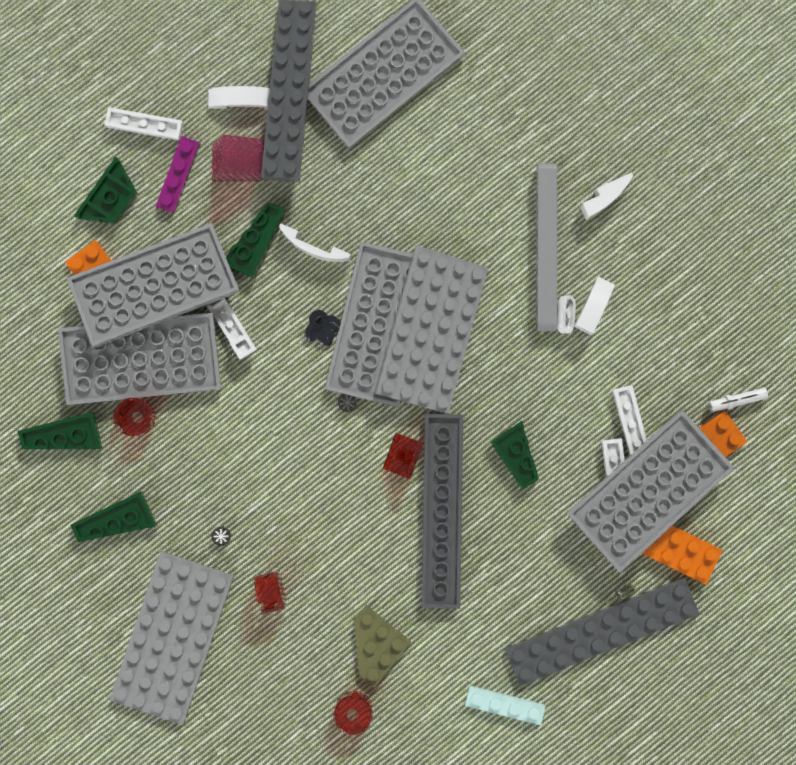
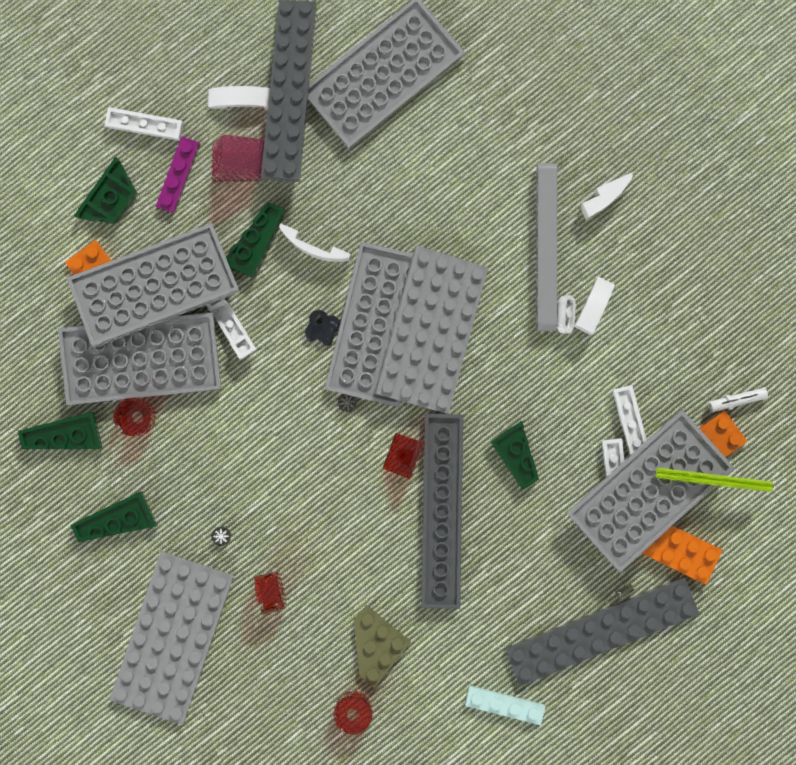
(711, 479): none -> lime axle

